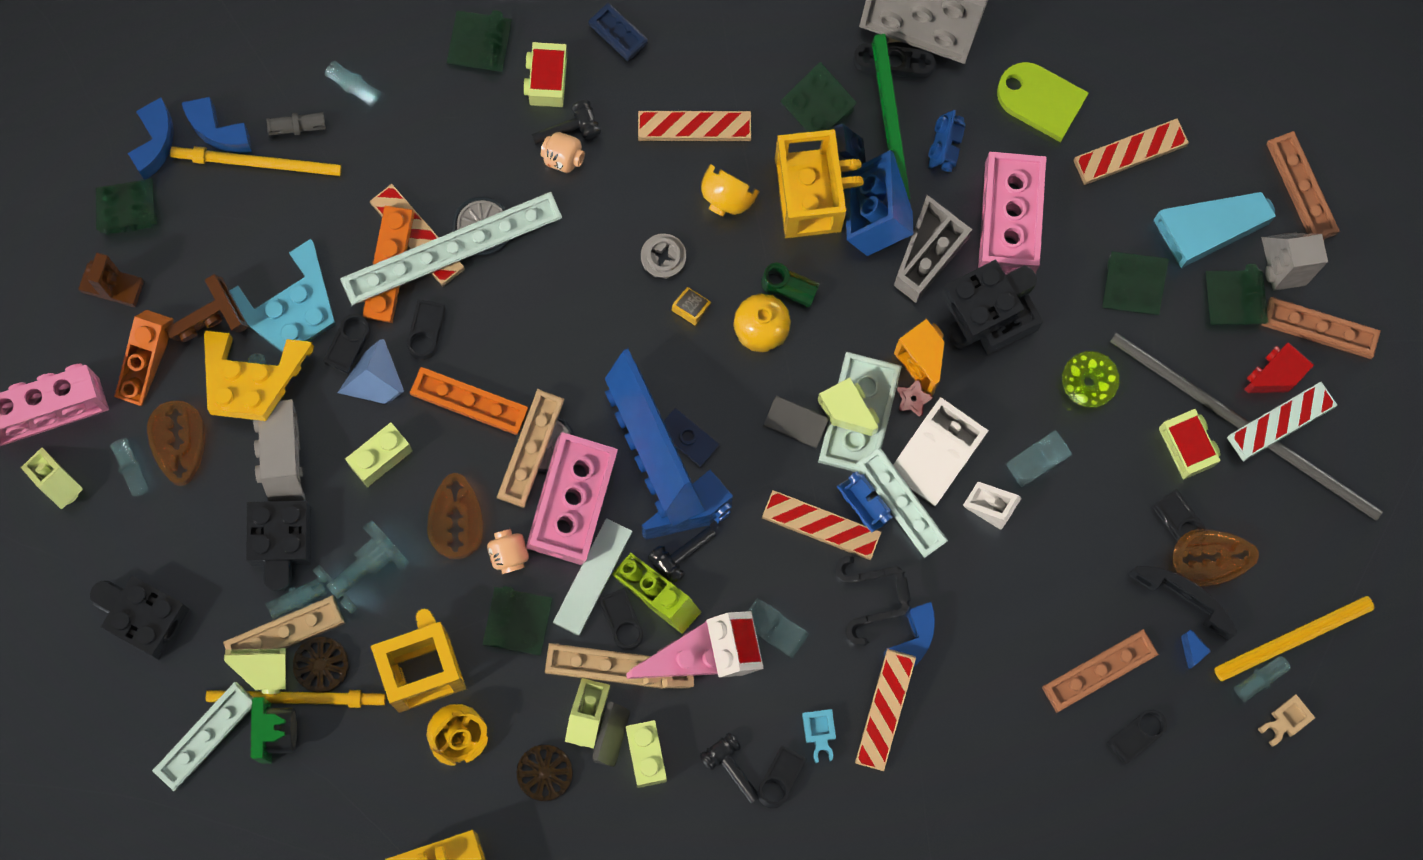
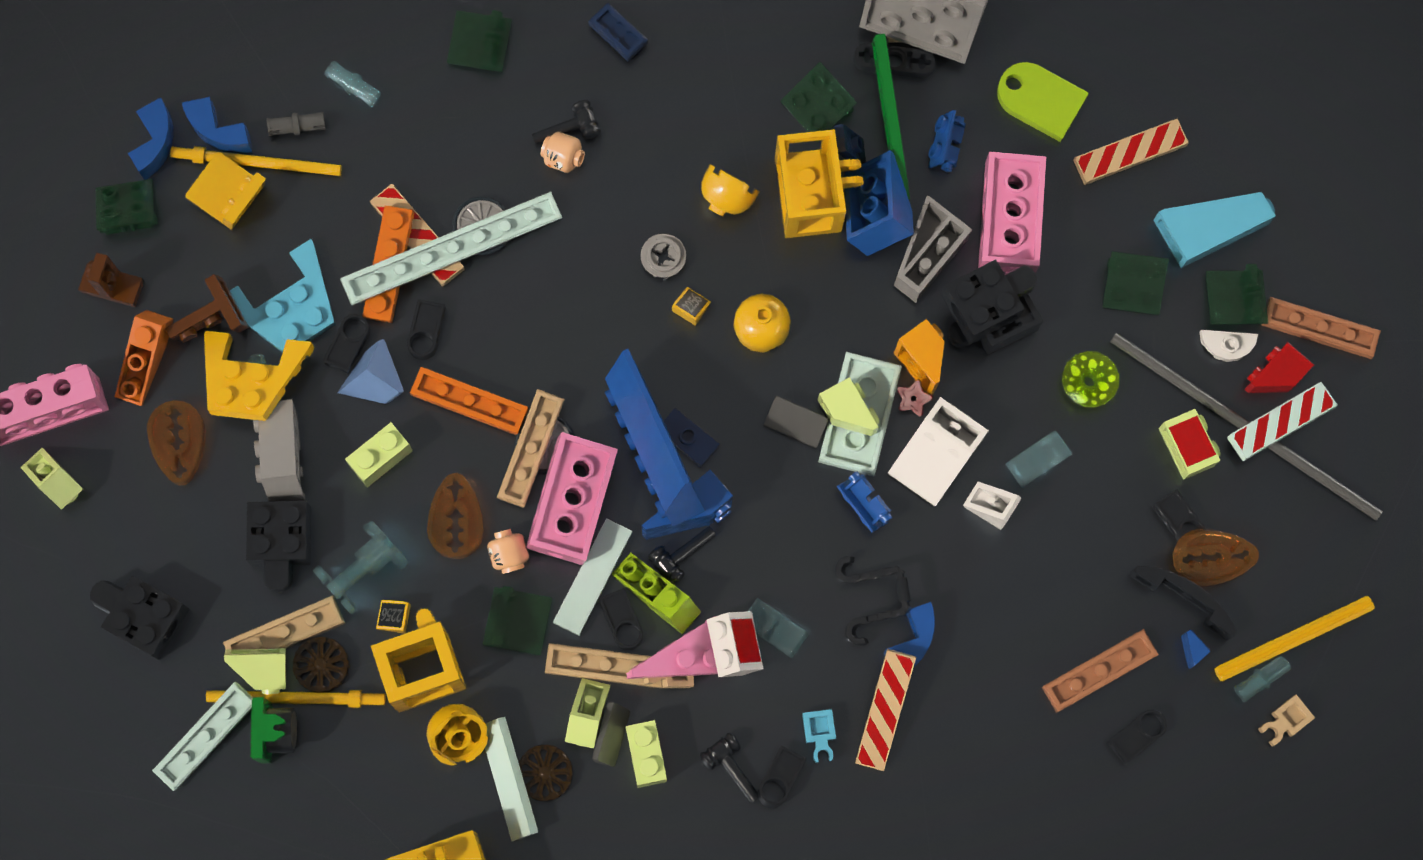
(129, 467): clear light blue axle -> none
(225, 190): none -> yellow bracket
(296, 598): clear light blue pin -> none
(393, 616): none -> slope
(509, 780): none -> light aqua tile
(547, 74): brick -> none
(694, 125): tan tile -> none
(792, 286): dark green piece -> none
(821, 525): tile -> none
(902, 502): light aqua tile -> none
(1228, 345): none -> white plate
(1293, 258): light grey wedge -> none
(1302, 185): nougat tile -> none

